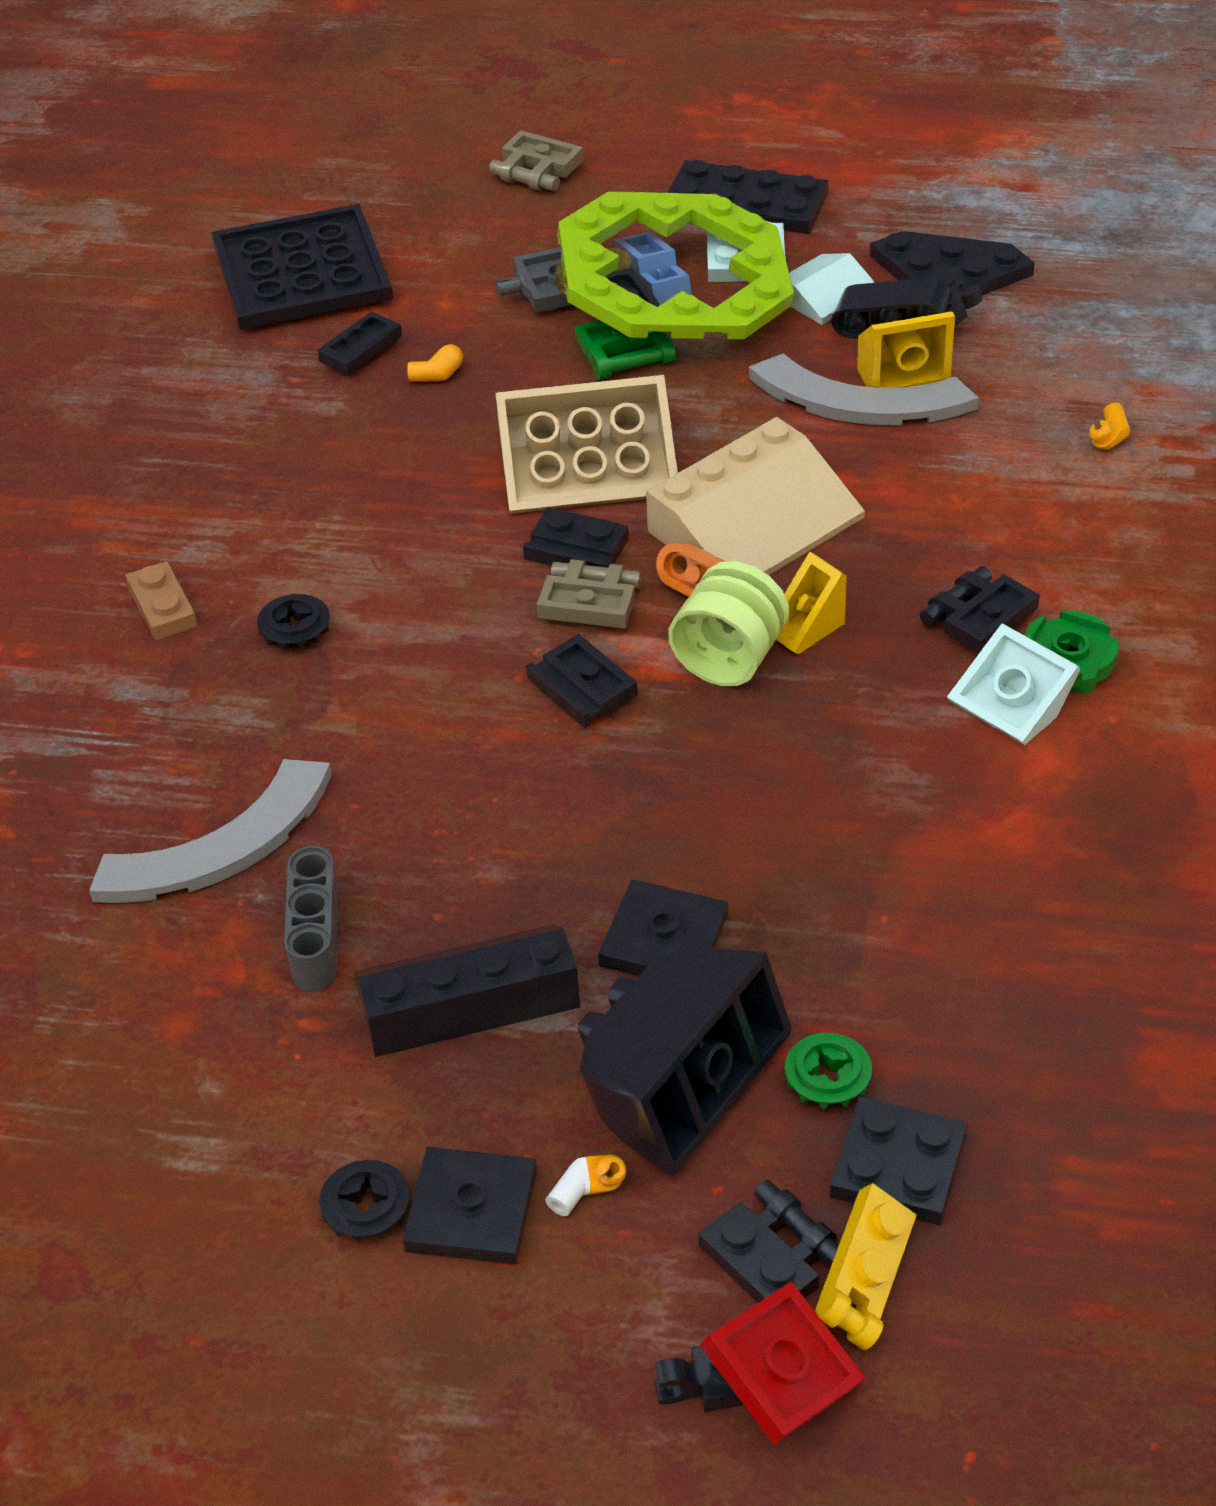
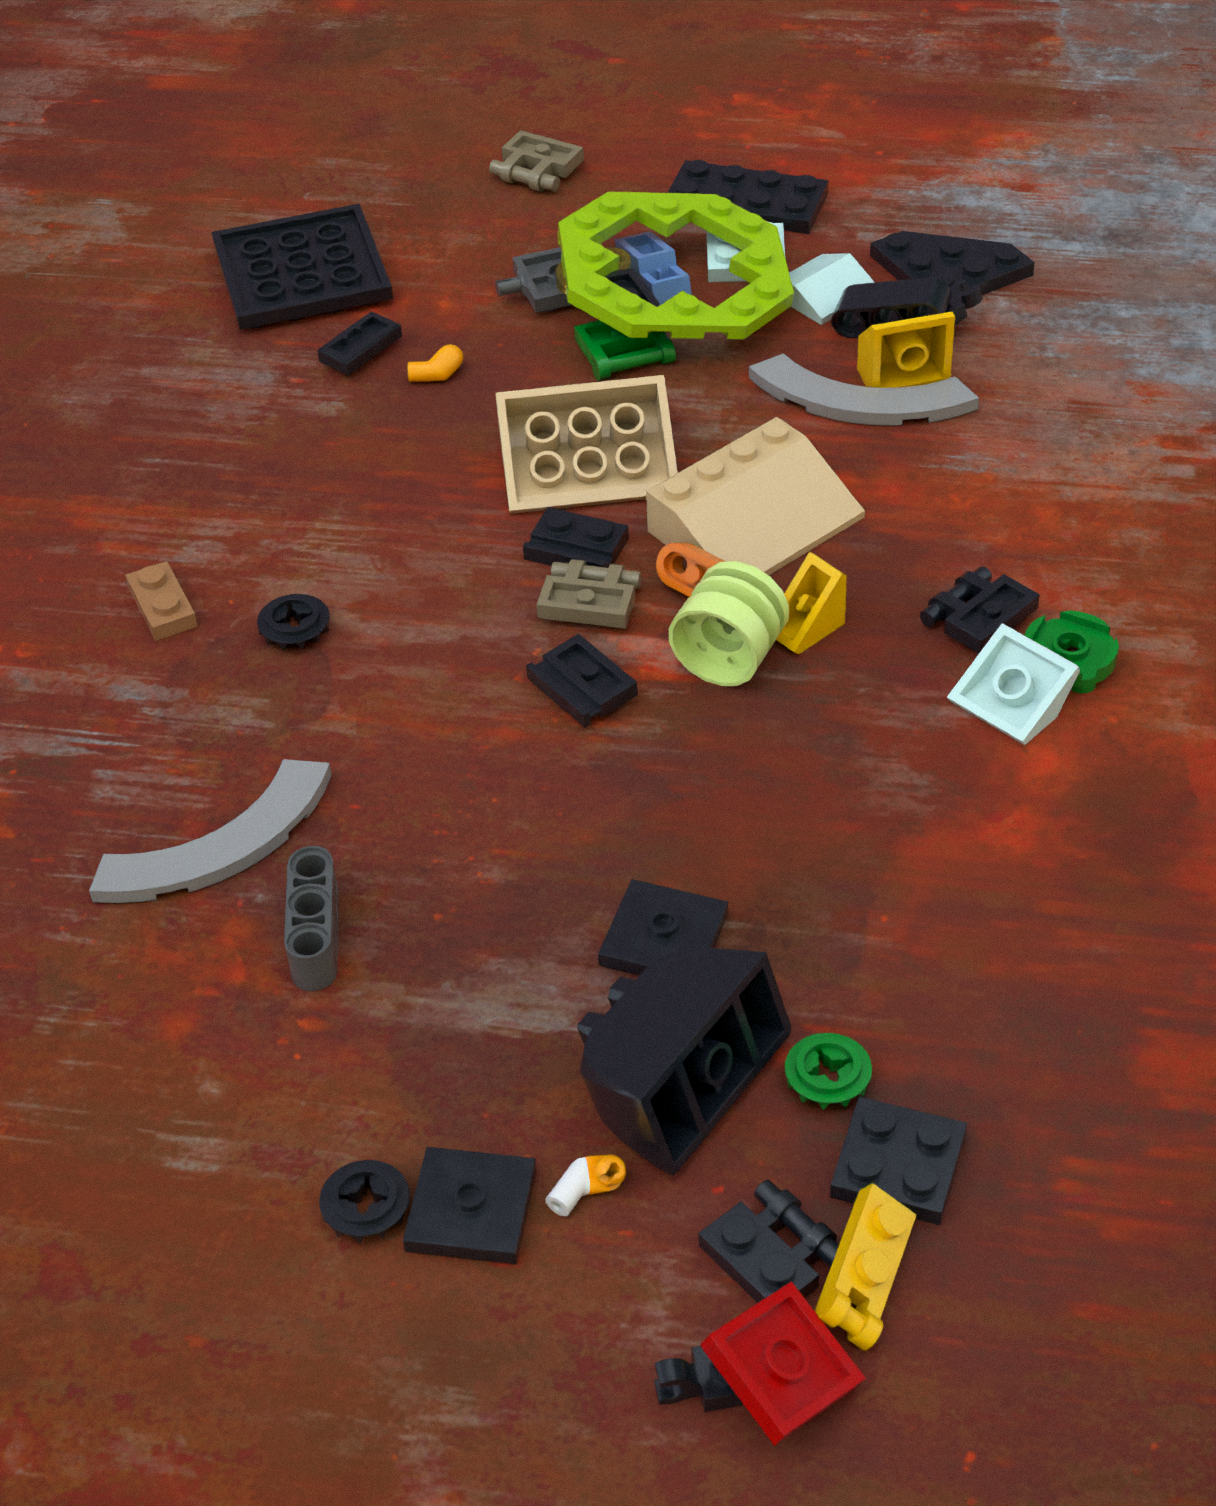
(468, 989): black slope -> none
(1113, 429): light orange arm -> none

